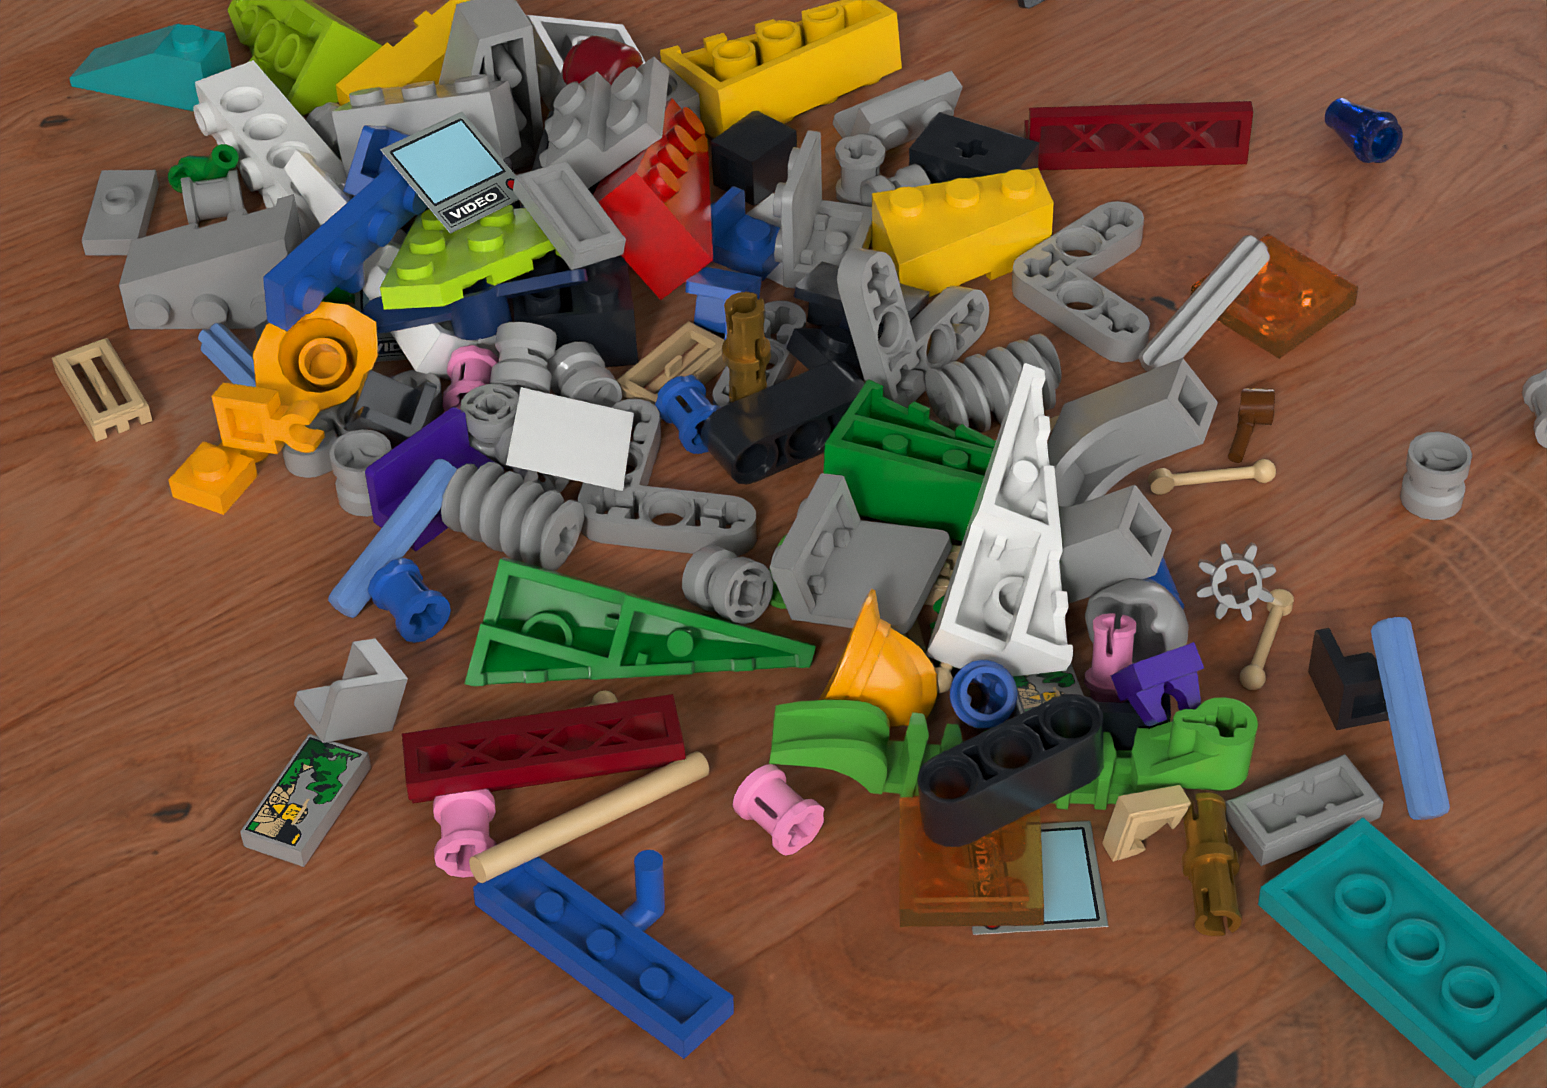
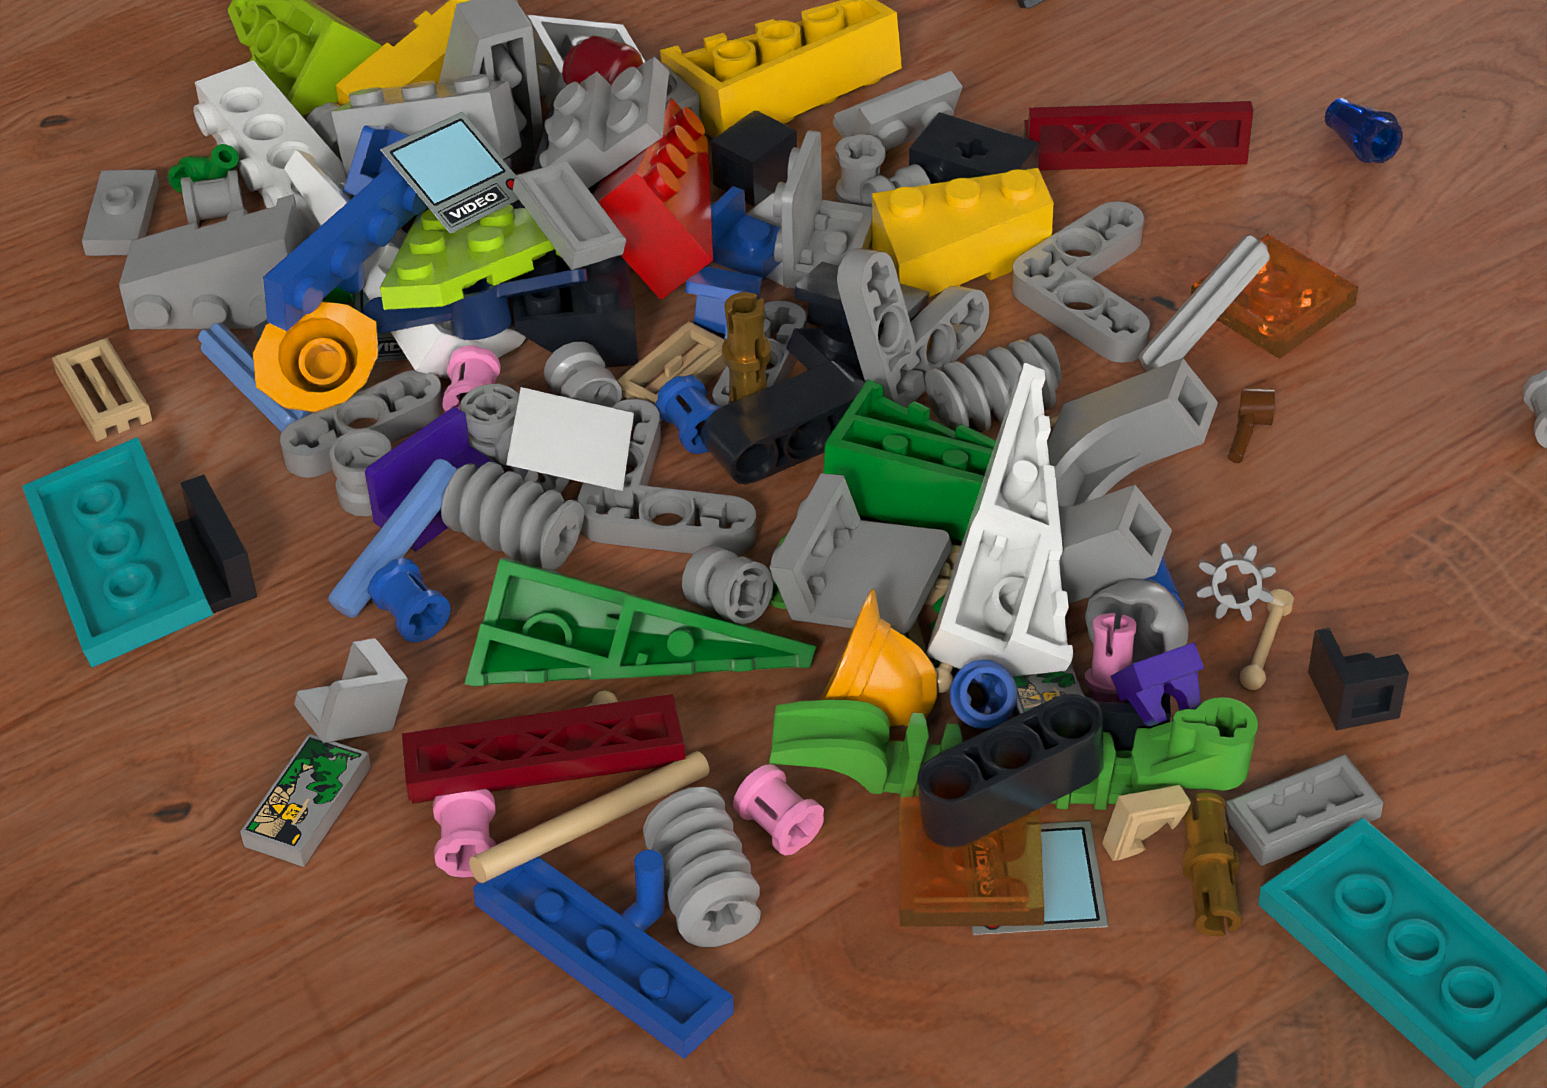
(116, 552): none -> teal plate
(156, 65): teal slope -> none
(214, 548): none -> black panel
(215, 476): light orange plate -> none
(258, 422): light orange plate -> none
(390, 407): black panel -> none
(524, 356): light grey wheel -> none
(703, 867): none -> light grey piece
(1163, 481): tan hinge -> none
(1410, 718): medium blue axle -> none
(1435, 475): light grey wheel -> none

